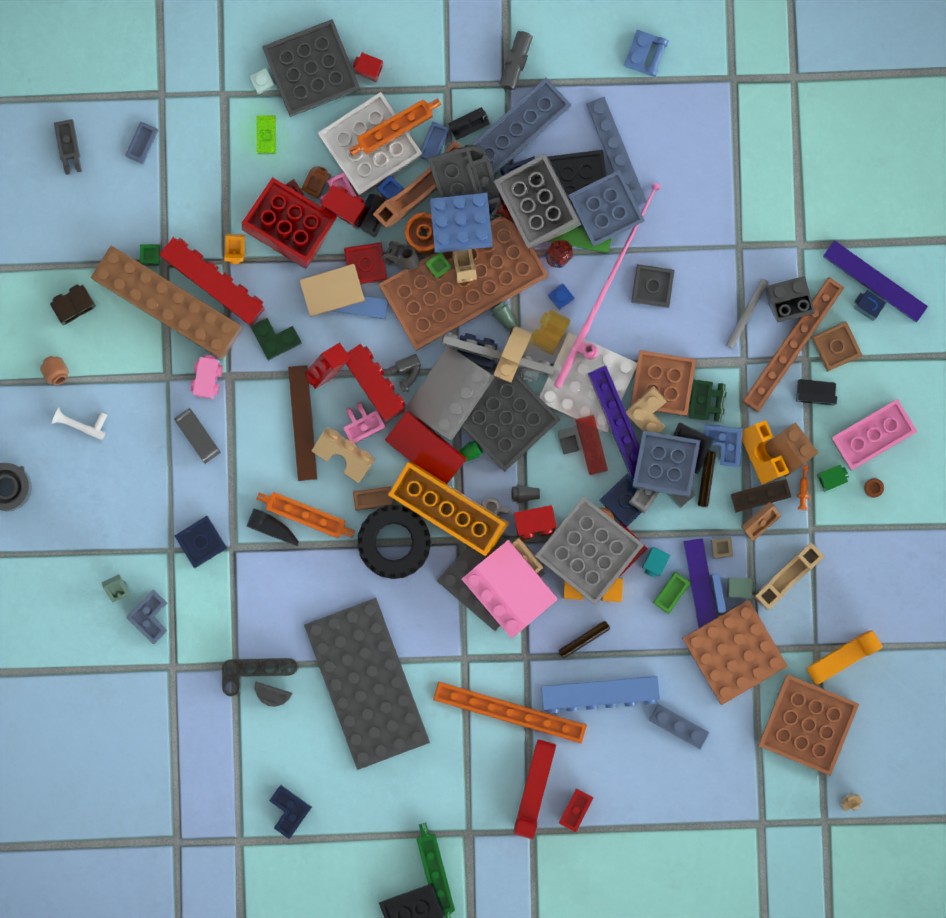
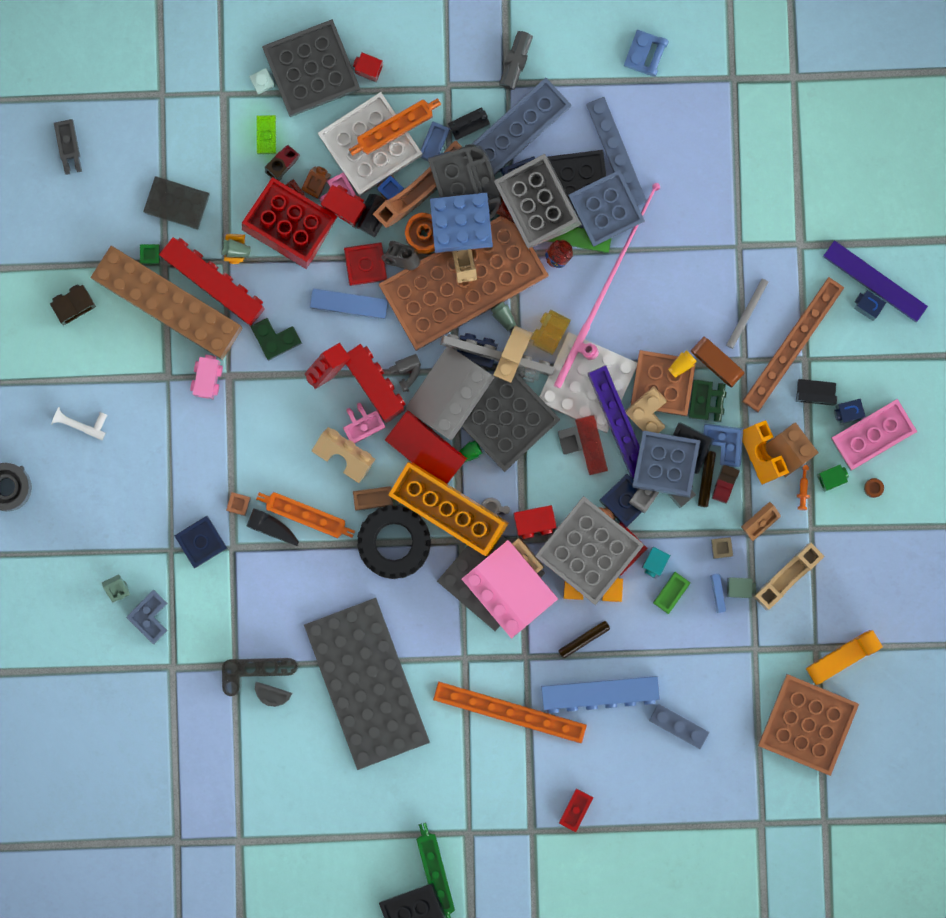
(54, 370): nougat head -> none
(141, 142): sand blue tile -> none
(176, 203): none -> clear smoke plate
(197, 435): dark grey beam -> none
(235, 249): none -> sand green cone
(238, 504): none -> nougat tile
(281, 162): none -> leg
(294, 811): dark blue plate -> none
(302, 423): reddish brown tile -> none
(332, 290): tan tile -> none
(438, 265): bright green plate -> none
(524, 493): dark grey cone -> none
(534, 789): red beam -> none
(561, 296): blue plate -> none
(652, 286): dark grey tile -> none
(682, 363): none -> yellow cone
(700, 581): dark purple tile -> none
(717, 362): none -> dark orange beam
(725, 483): none -> leg
(734, 652): nougat plate -> none
(760, 495): dark brown plate -> none
(789, 299): dark grey slope -> none
(836, 346): medium nougat tile -> none
(849, 411): none -> dark blue brick
(851, 802): tan plate -> none

